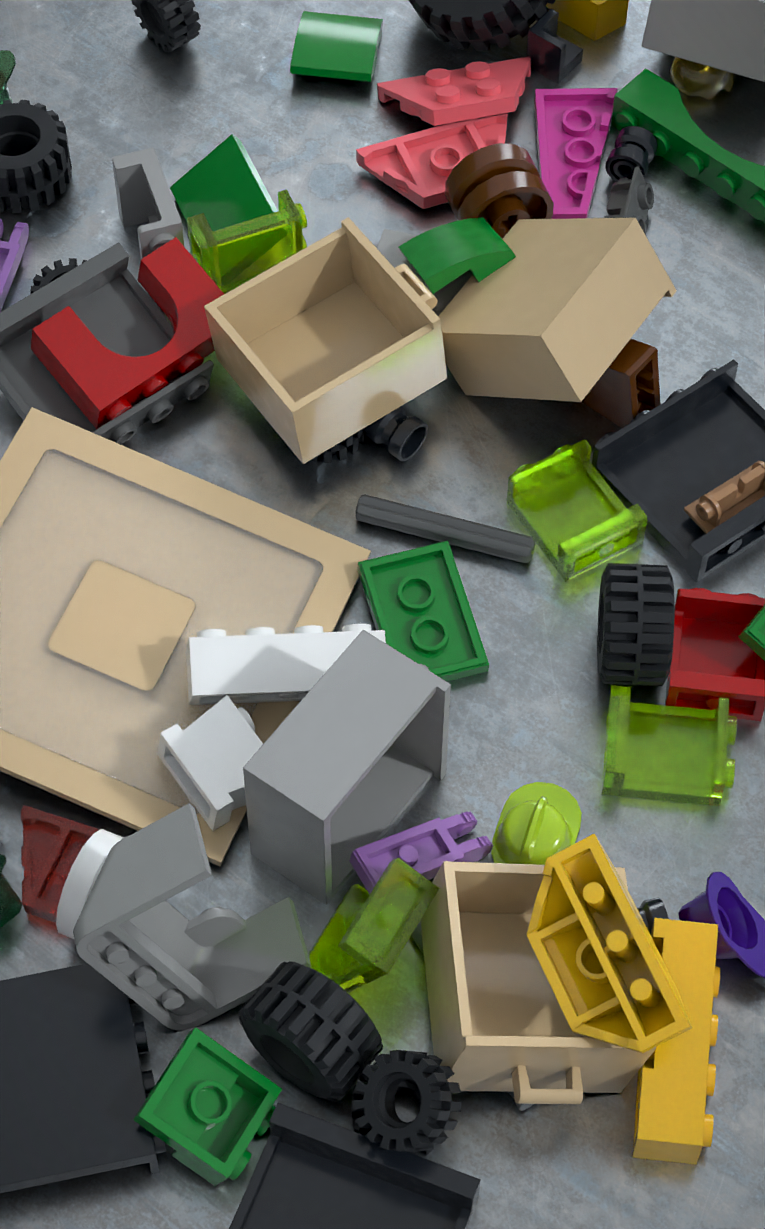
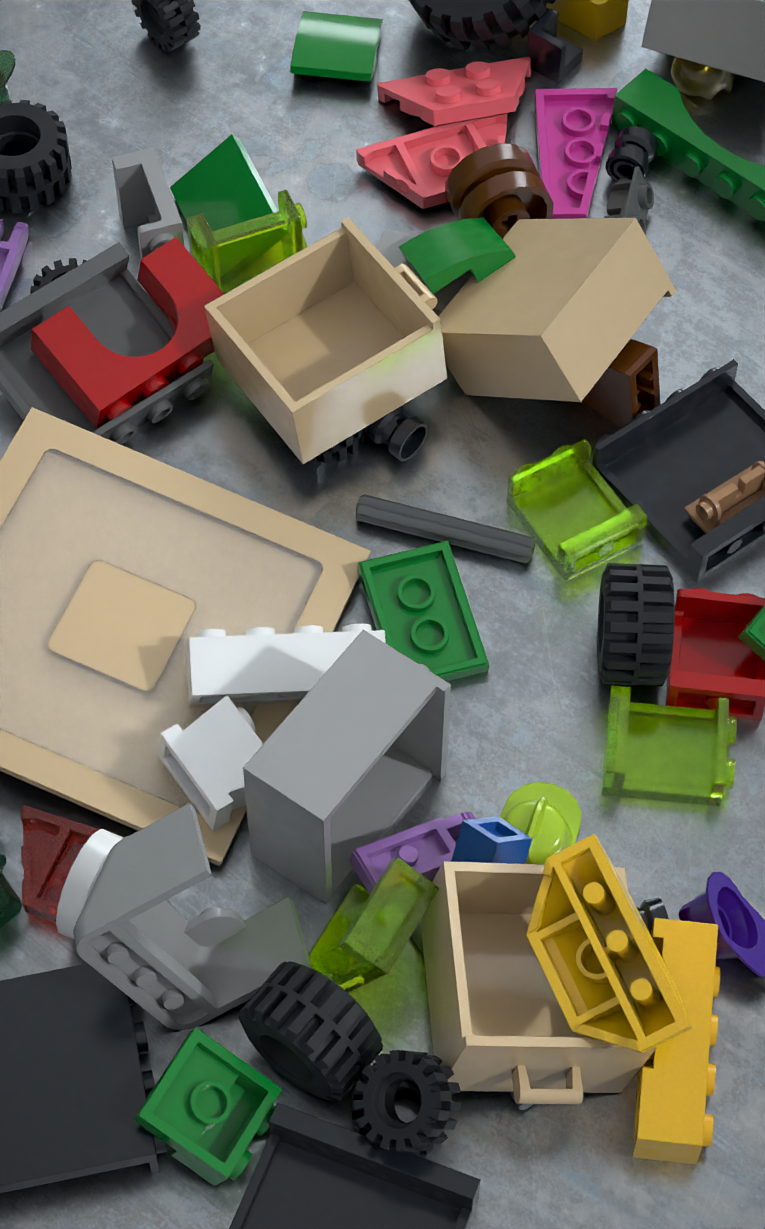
(491, 842): none -> blue panel

